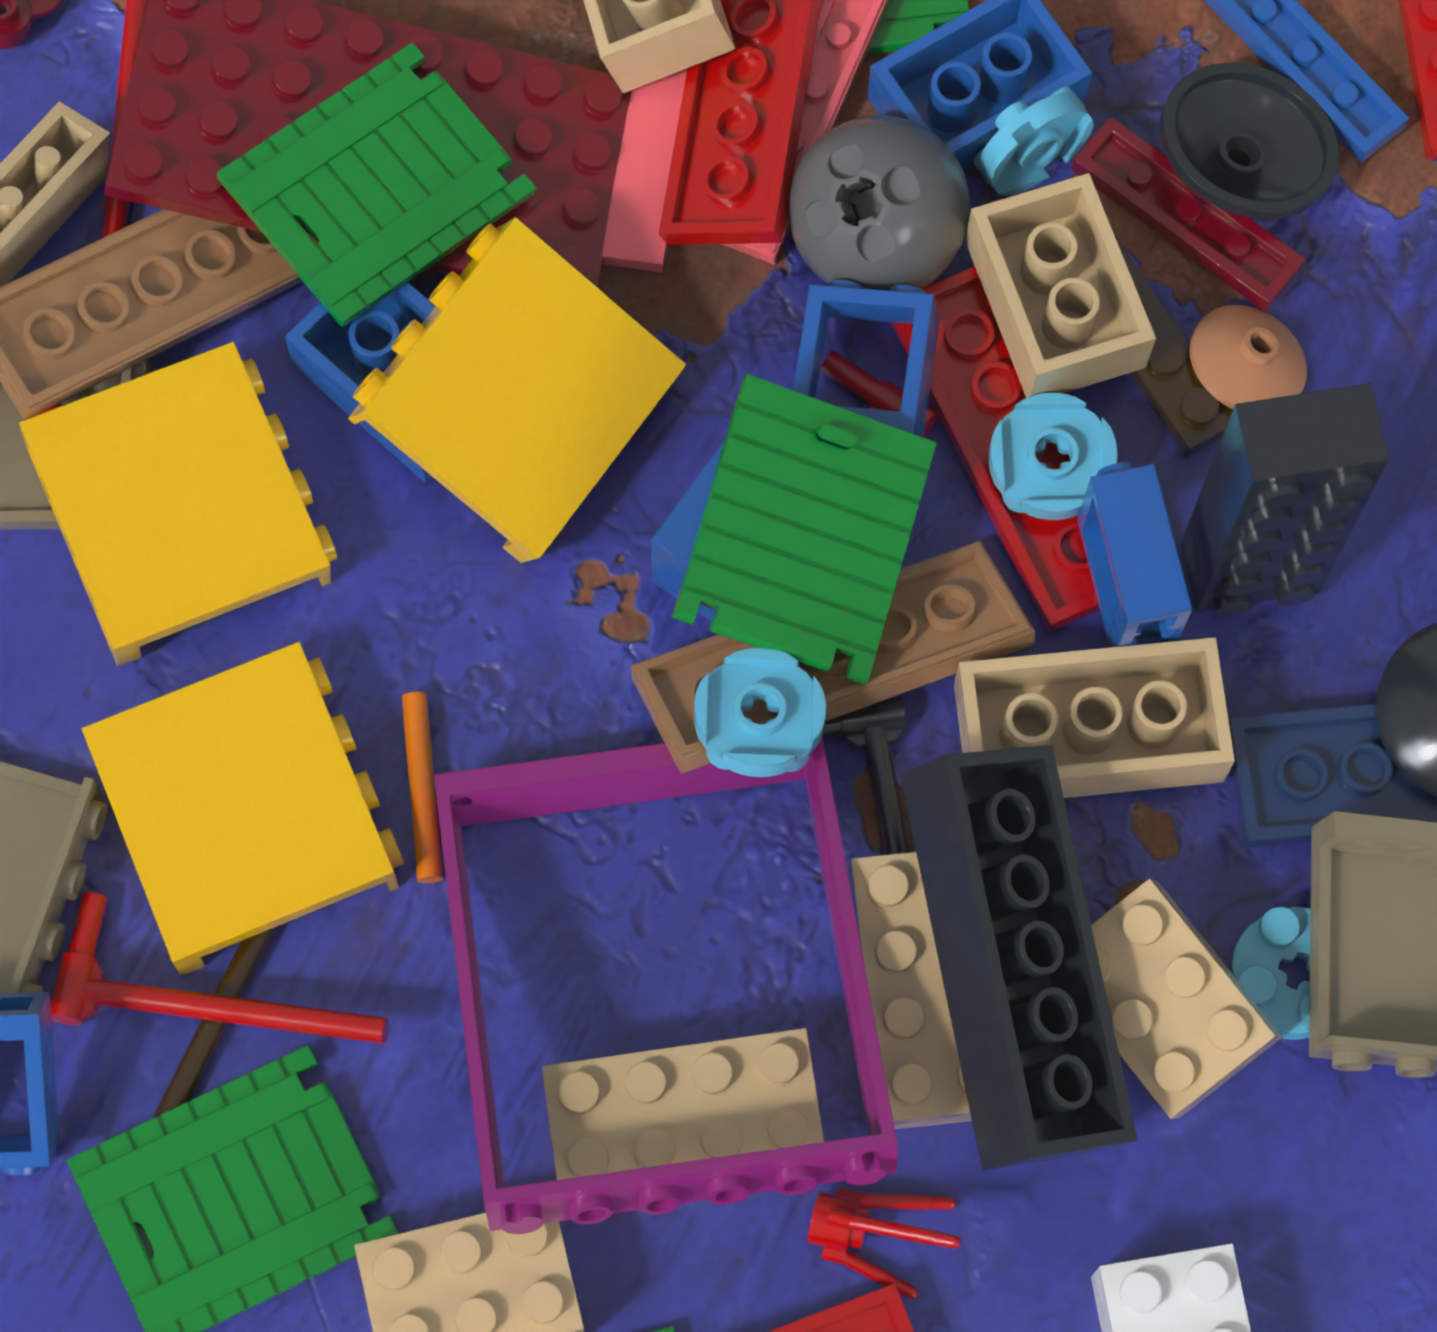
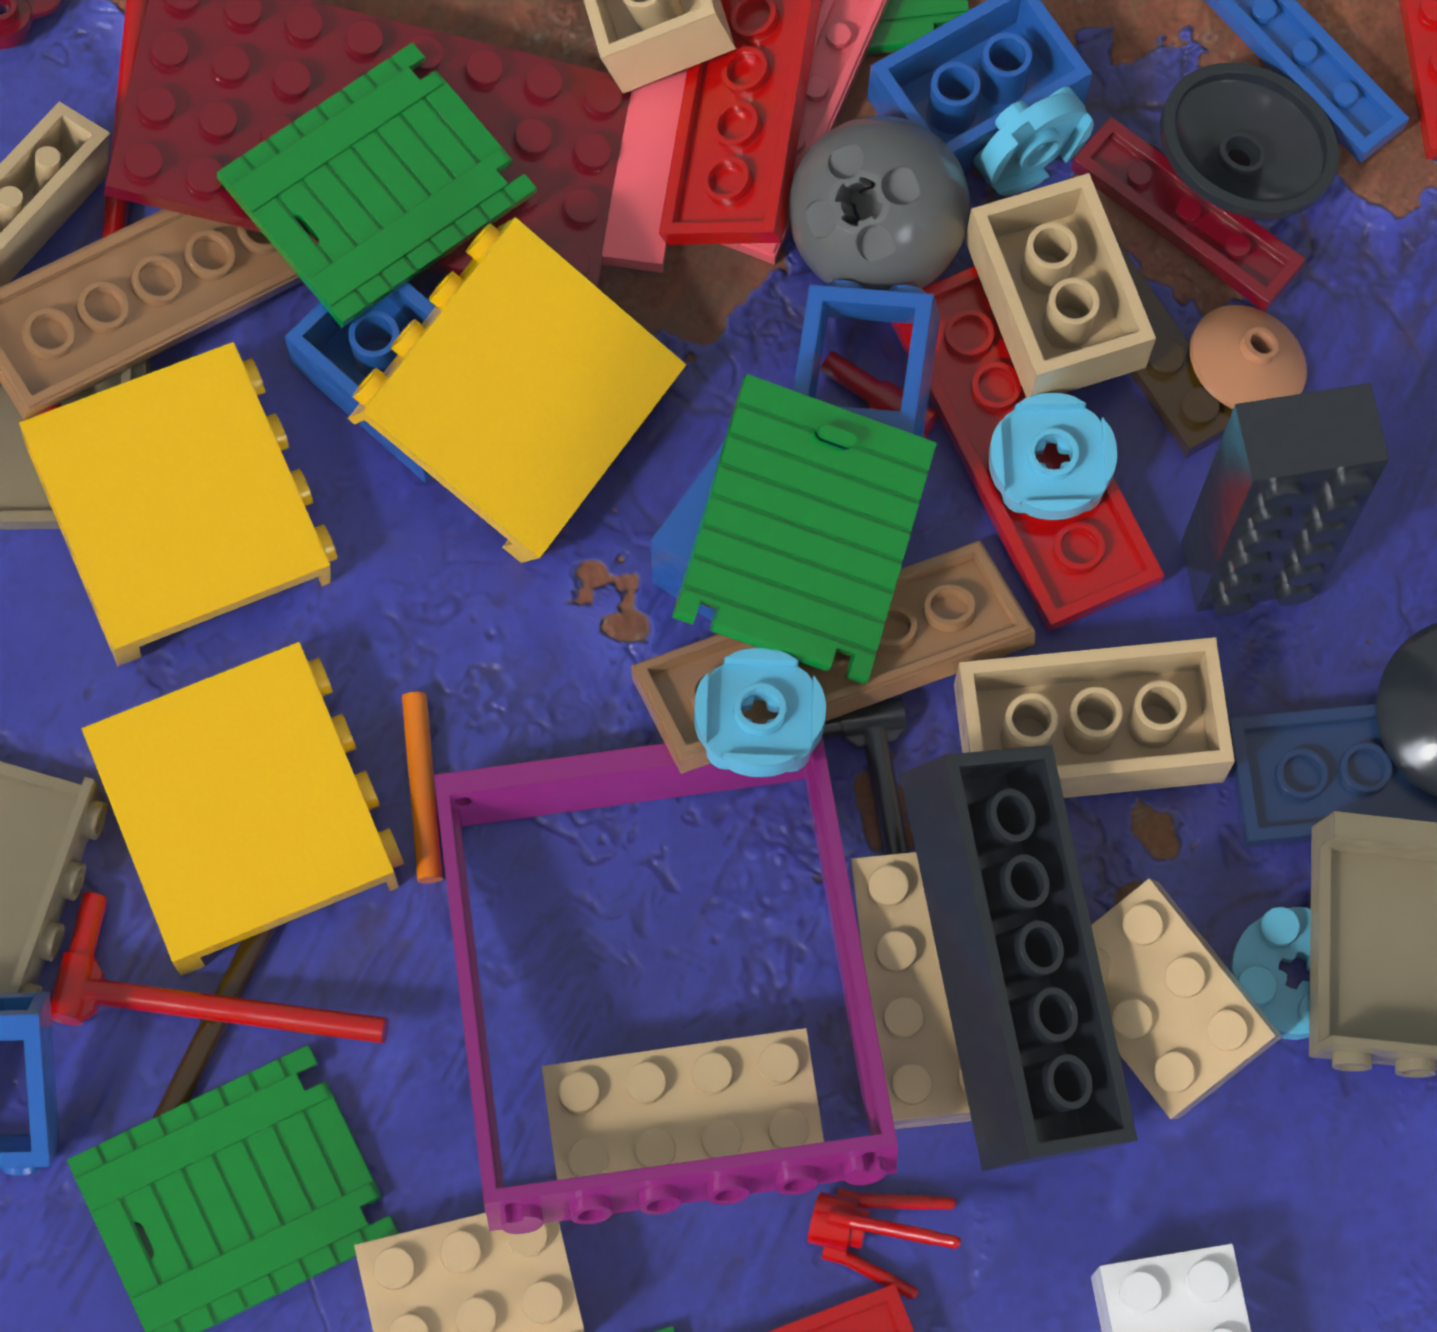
(1133, 557): blue window -> none

